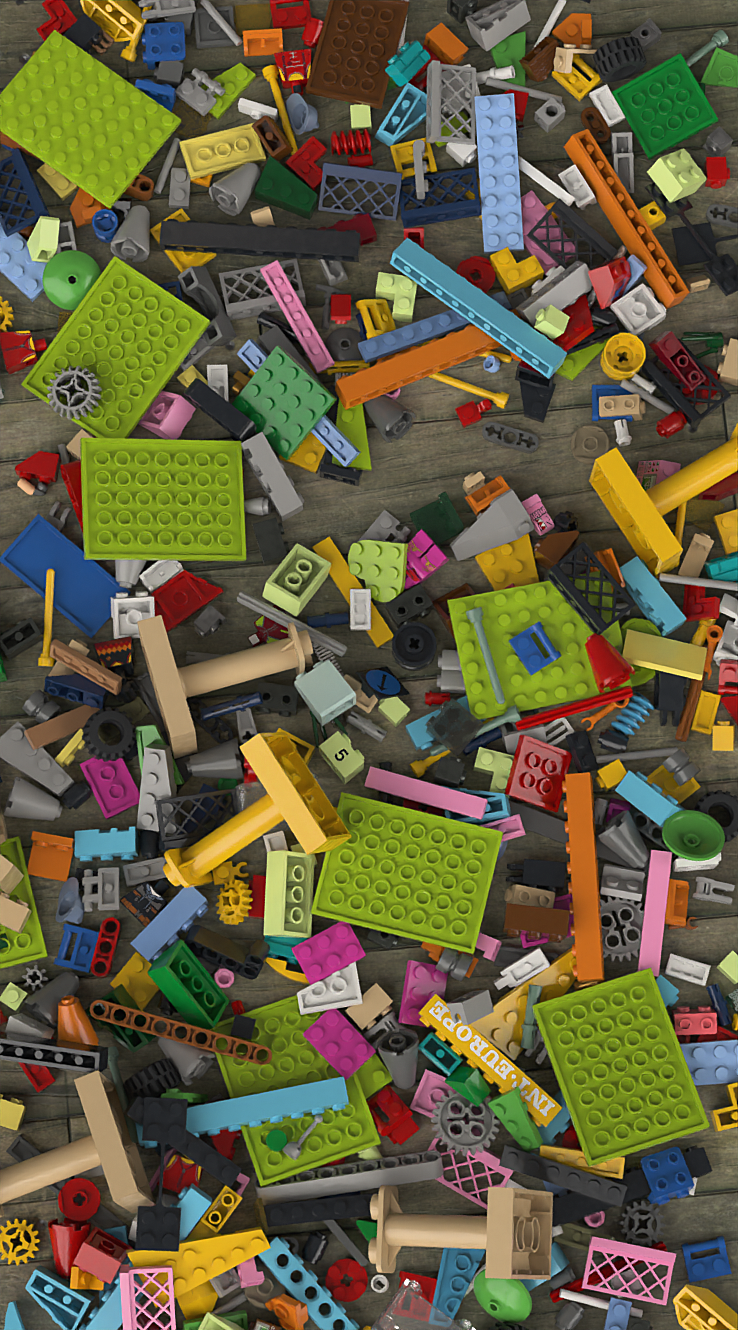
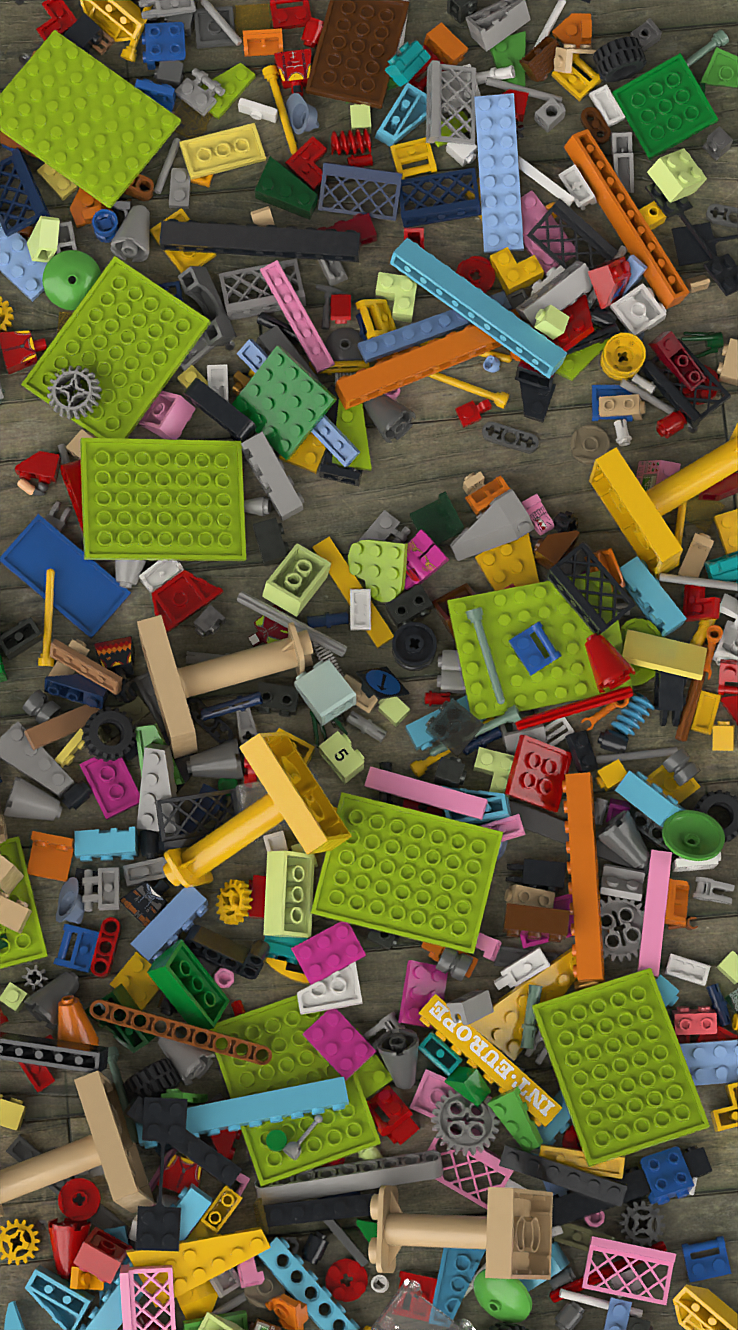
(25, 1025): white hinge -> none
(128, 610): white plate -> none
(226, 871): yellow plate -> none
(235, 188): light grey cone -> none
(243, 1027): black tile -> none
(272, 137): reddish brown brick -> none
(374, 1003): tan brick -> none
(420, 167): light grey plate -> none
(716, 172): red brick -> none

